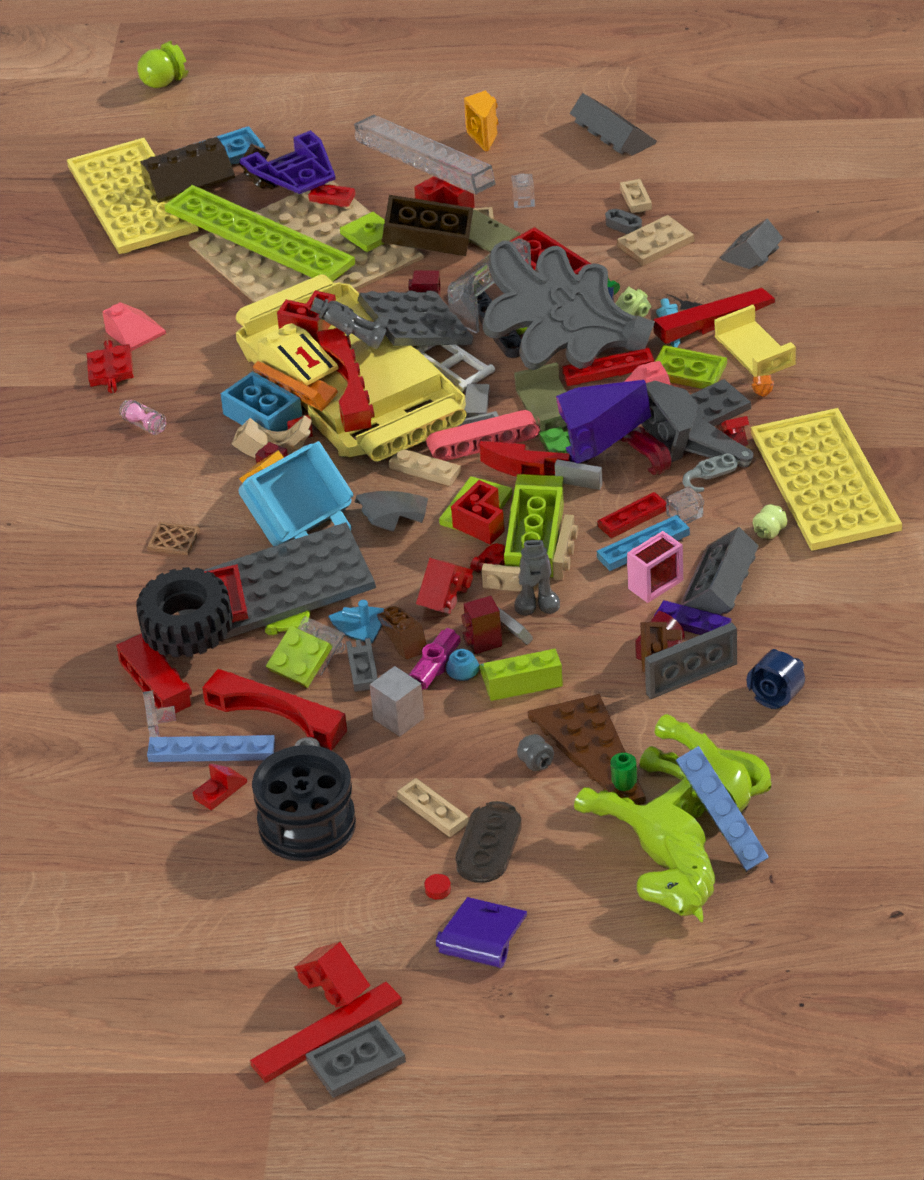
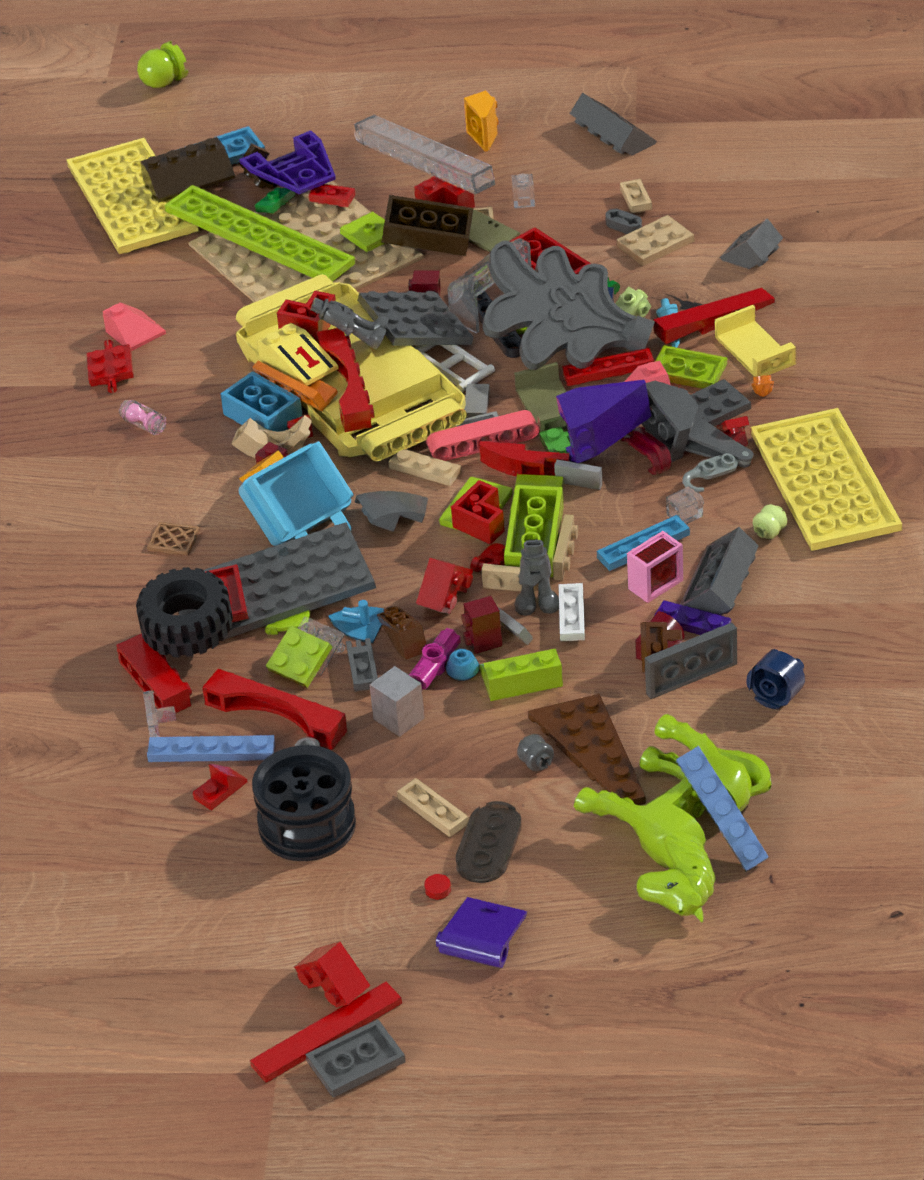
(274, 200): none -> green plate
(571, 612): none -> white plate
(623, 771): green brick -> none
(632, 515): red tile -> none

